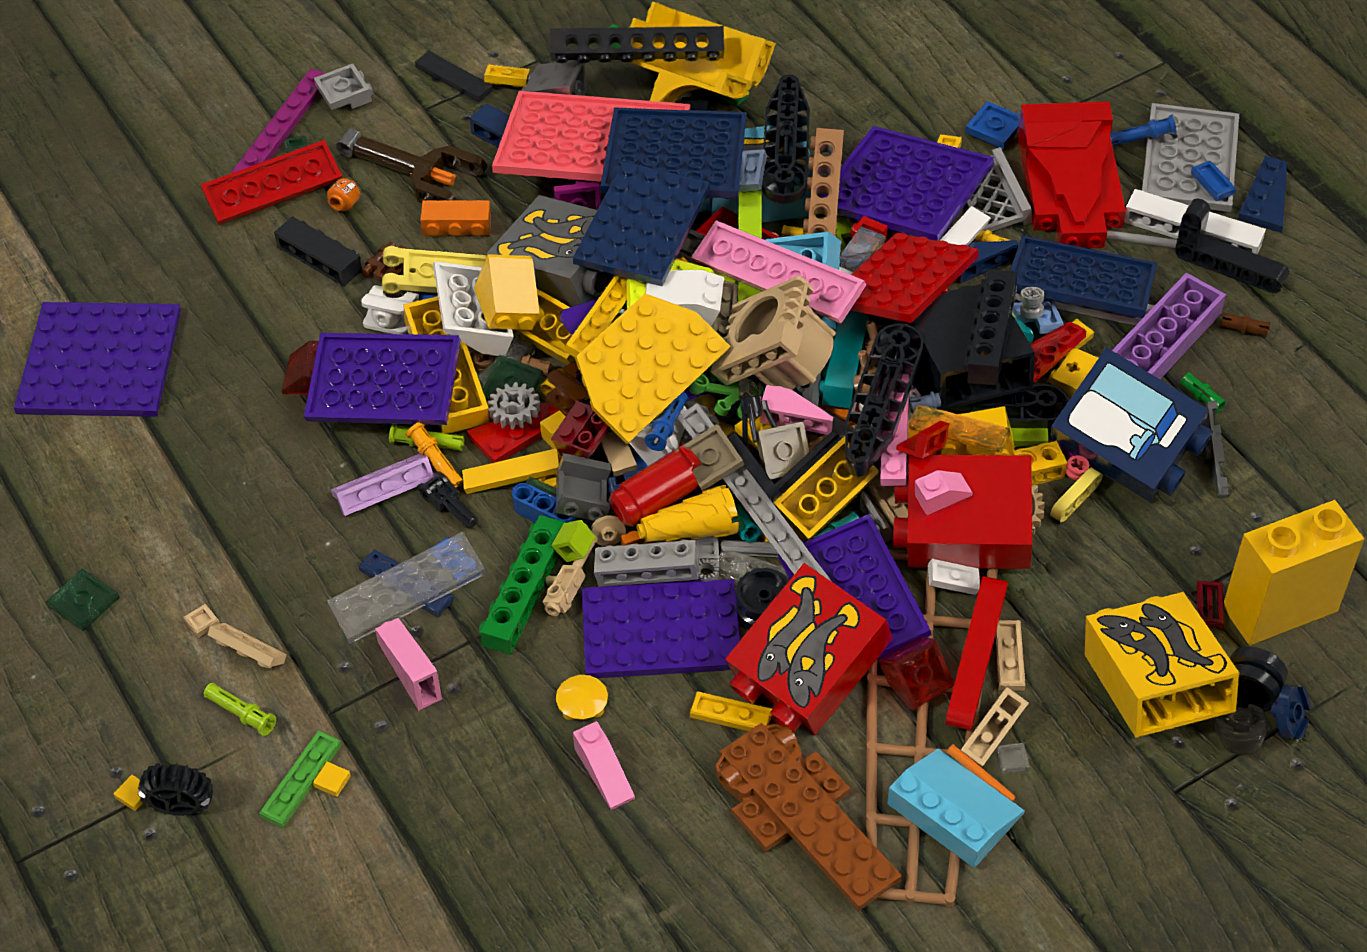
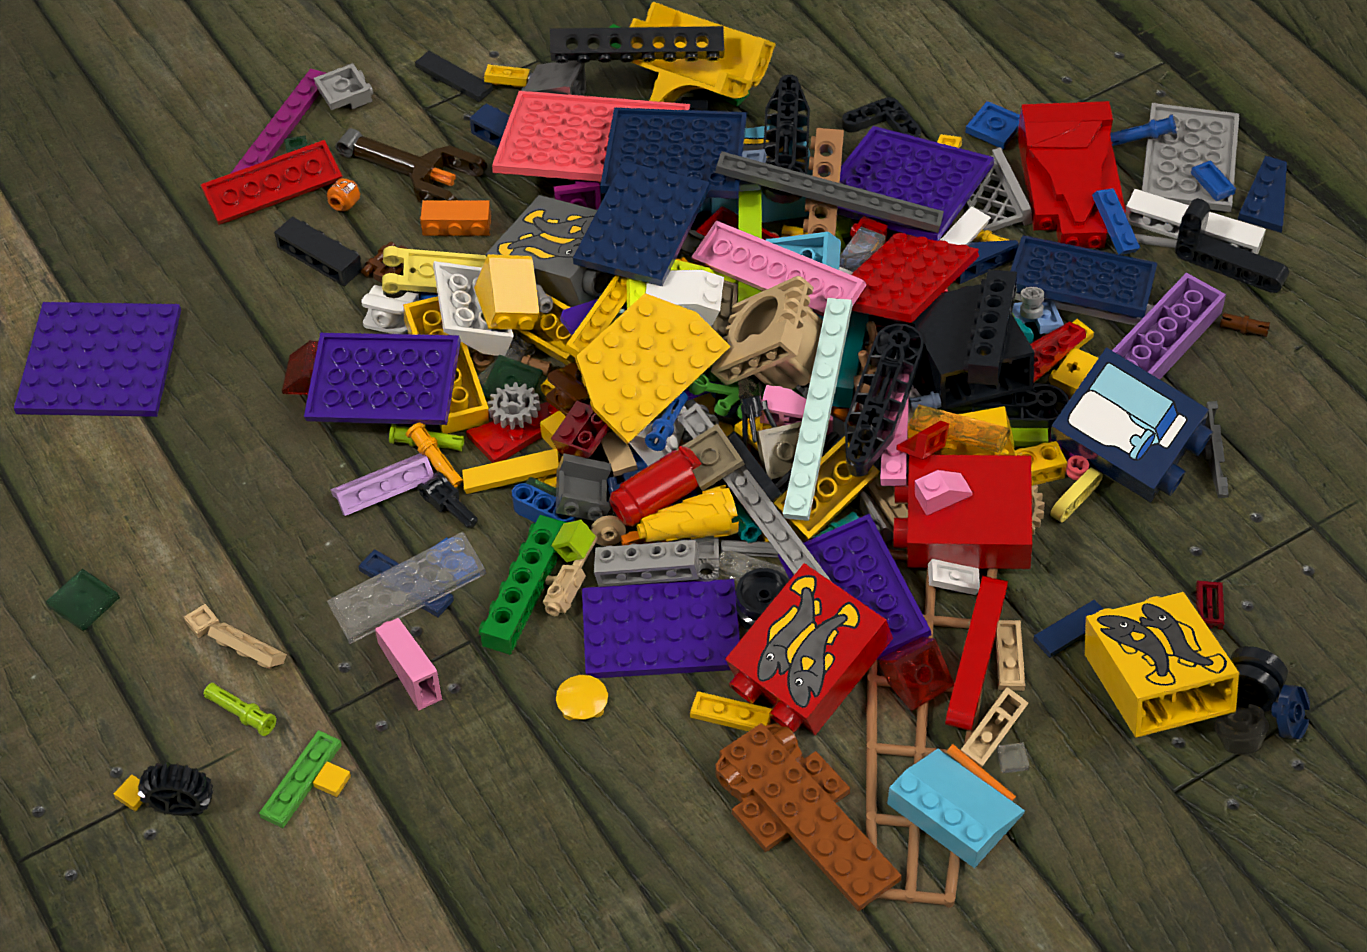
(545, 302): none -> light grey pin
(602, 765): bright pink slope -> none
(817, 410): none -> light aqua plate
(829, 192): none -> dark grey plate
(886, 110): none -> black beam
(1065, 631): none -> dark blue tile
(1116, 221): none -> blue plate
(1192, 383): green pin -> none
(1292, 572): yellow brick -> none

